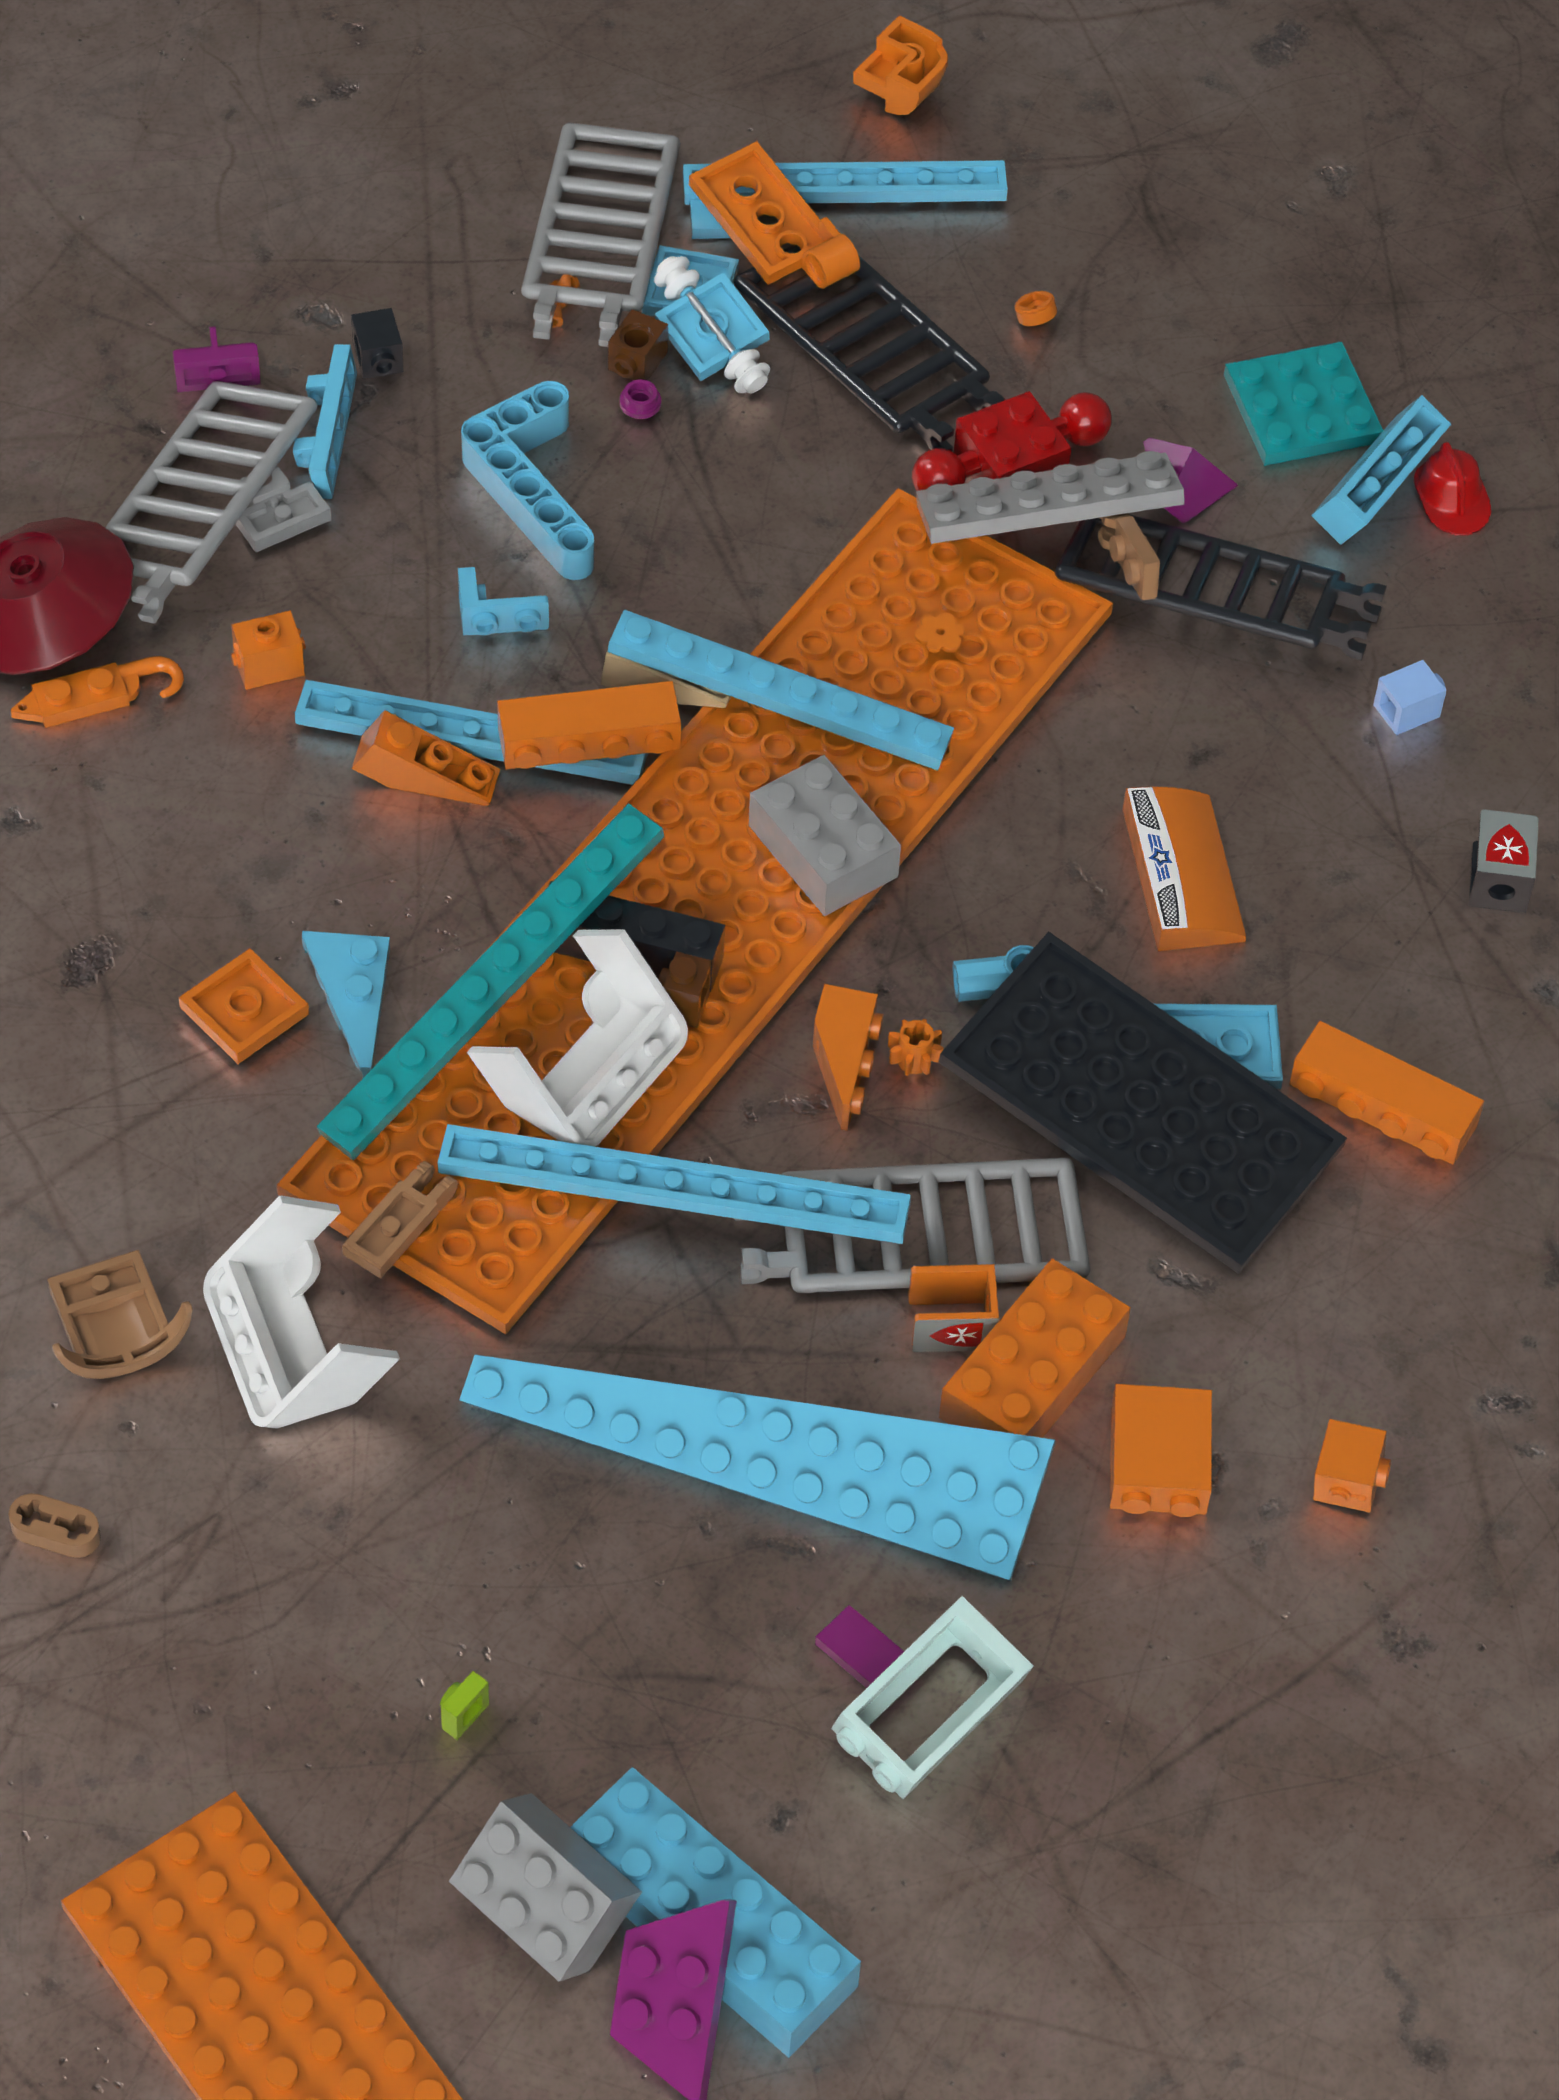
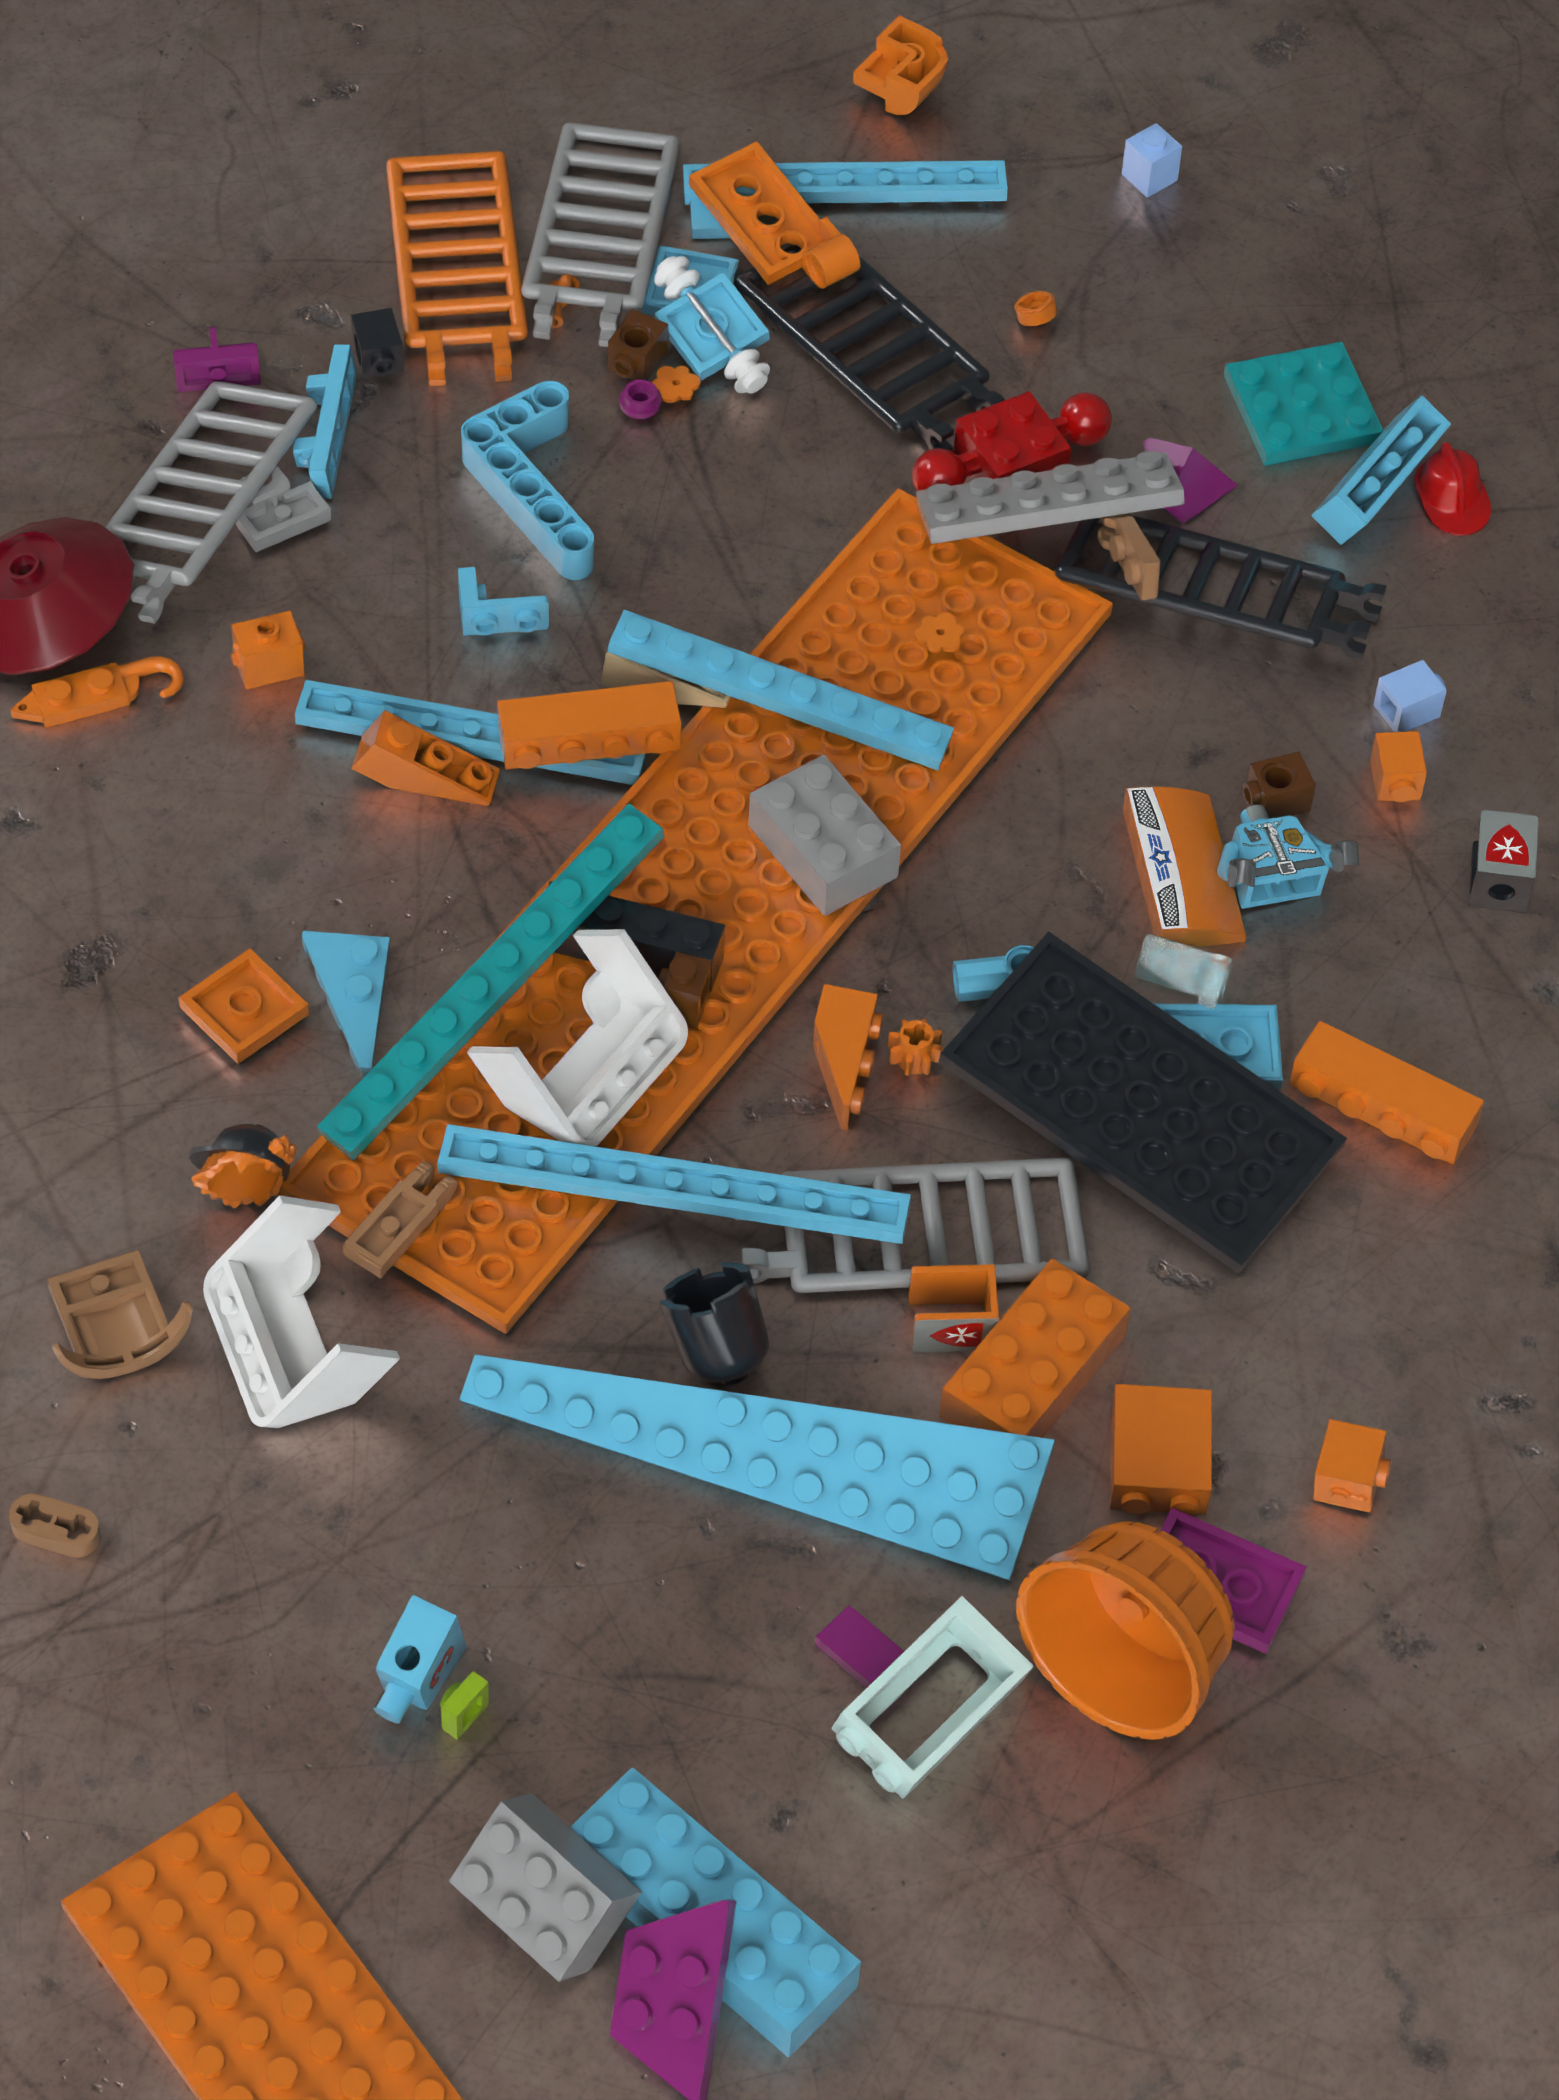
(243, 1165): none -> orange hair
(418, 1658): none -> medium azure torso
(506, 244): none -> orange bar
(676, 383): none -> orange plant
(716, 1323): none -> black cylinder
(1128, 1628): none -> orange piece
(1151, 160): none -> light blue brick
(1184, 968): none -> clear light blue bracket
(1254, 1578): none -> magenta plate
(1279, 859): none -> torso
(1280, 785): none -> reddish brown brick
(1398, 766): none -> orange brick

